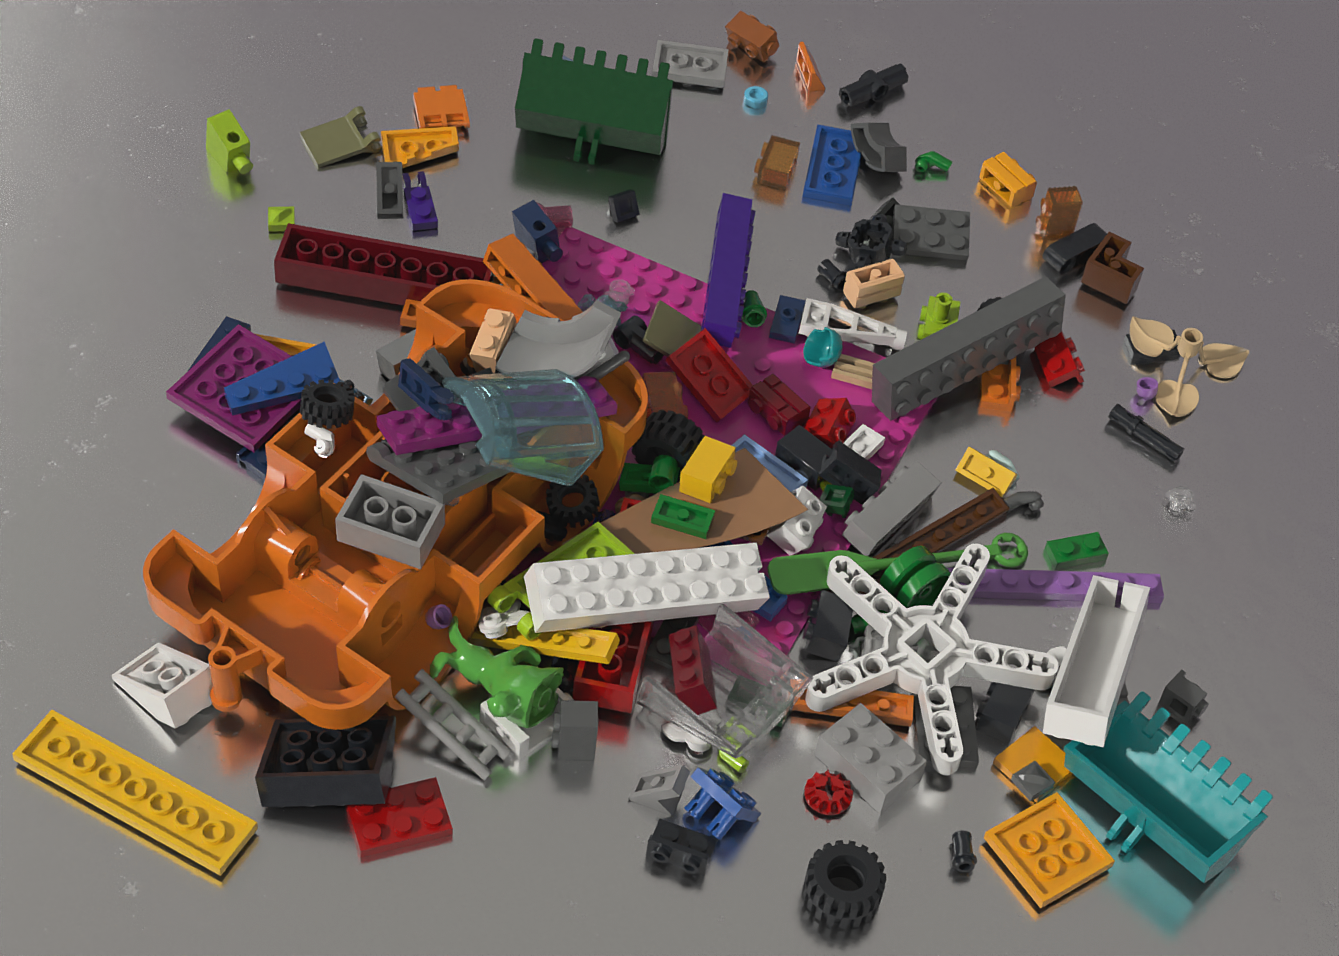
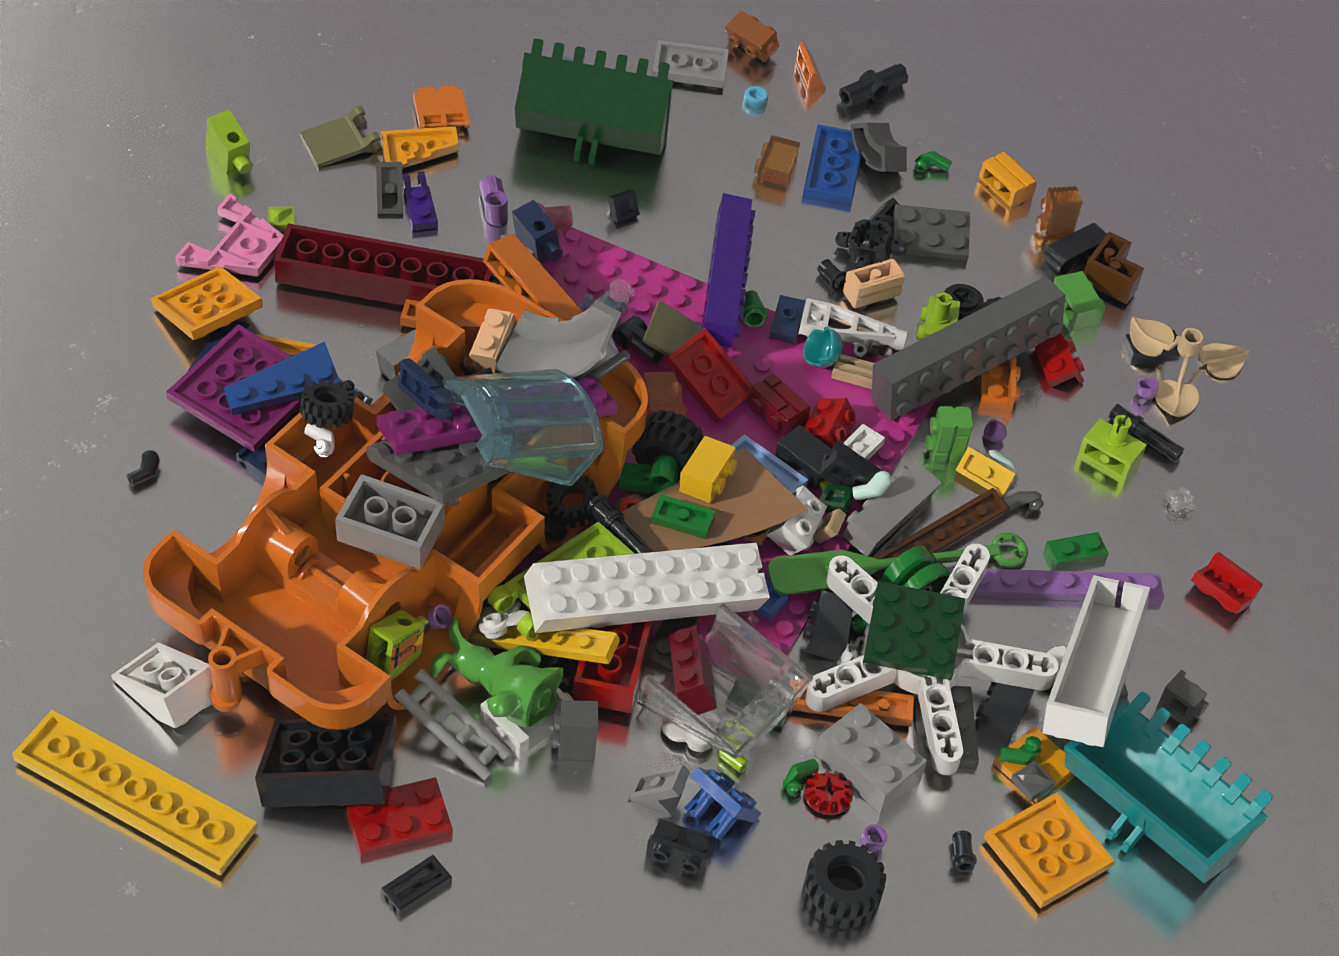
(148, 468): none -> black arm
(207, 303): none -> light orange plate
(243, 250): none -> bright pink wing
(396, 642): none -> lime torso
(424, 893): none -> black tile
(494, 200): none -> medium lavender piece
(614, 522): none -> black pin
(797, 771): none -> green arm
(830, 527): none -> tan tile
(865, 348): none -> dark grey arm
(876, 486): none -> light aqua arm
(877, 838): none -> medium lavender hinge
(914, 630): none -> dark green plate
(949, 434): none -> bright green brick
(962, 291): none -> black gear
(995, 431): none -> medium lavender hinge
(1024, 754): none -> green arm
(1082, 304): none -> bright green brick
(1112, 447): none -> lime brick
(1227, 583): none -> red bracket

